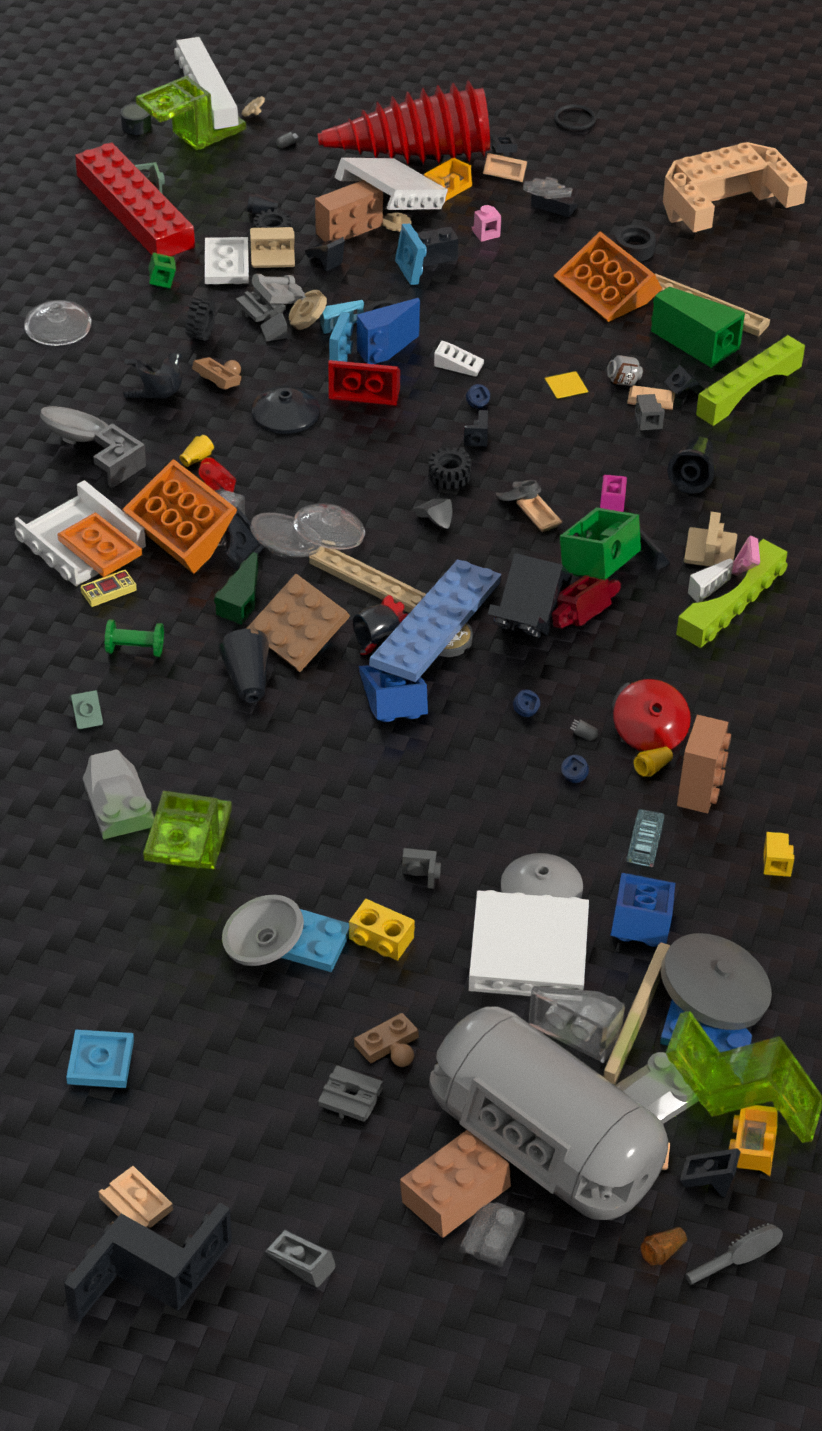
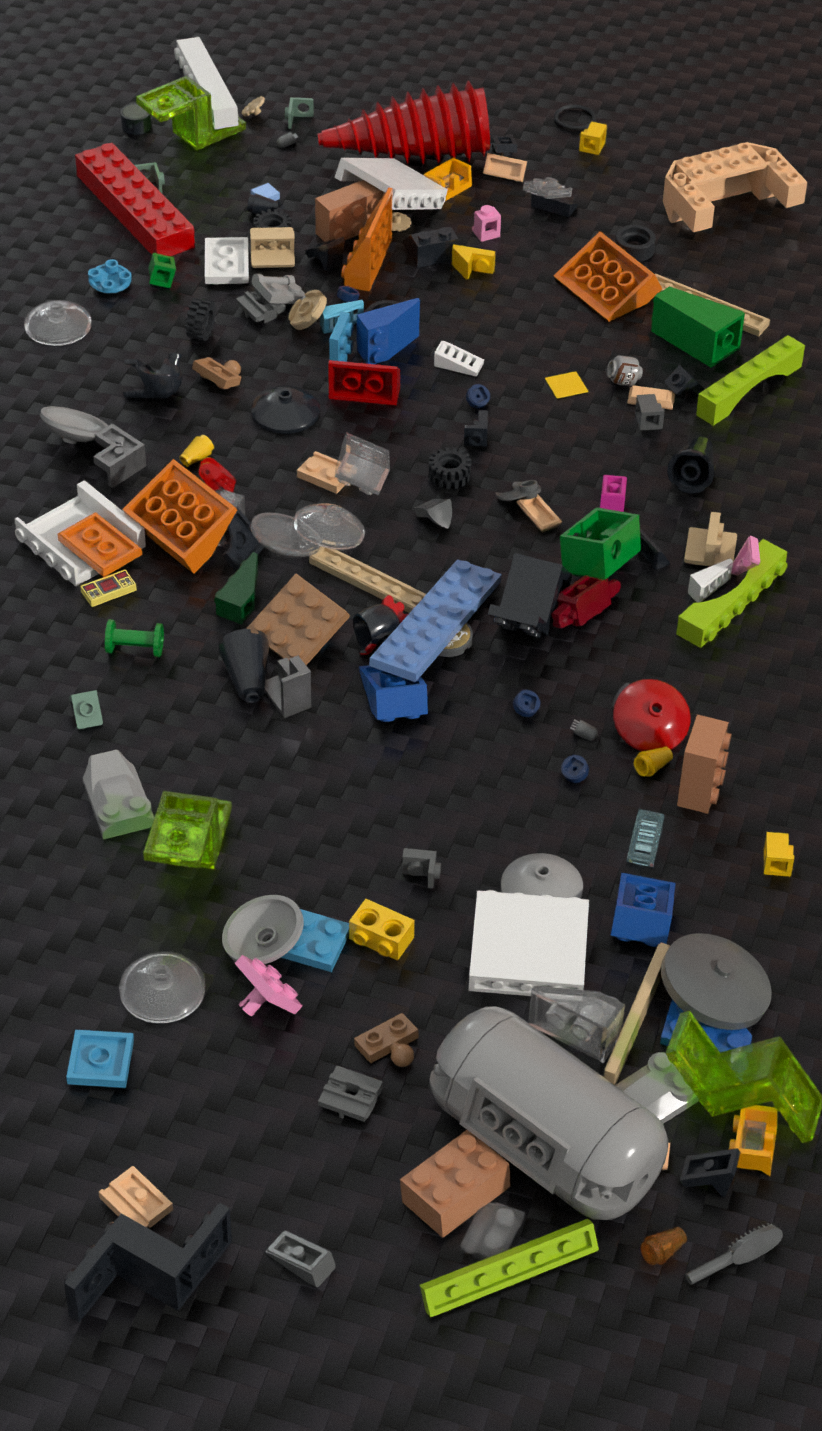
(109, 277): none -> dark azure dish
(166, 996): none -> clear dish
(267, 191): none -> light blue tile
(267, 987): none -> bright pink plate
(275, 328): dark grey slope -> none
(291, 687): none -> flat silver panel
(293, 111): none -> sand green bracket
(321, 472): none -> light nougat plate
(348, 294): none -> dark blue tile
(362, 464): none -> clear slope
(370, 247): none -> orange slope
(410, 254): dark azure plate -> none
(472, 259): none -> yellow slope
(509, 1267): none -> lime plate
(593, 138): none -> yellow brick

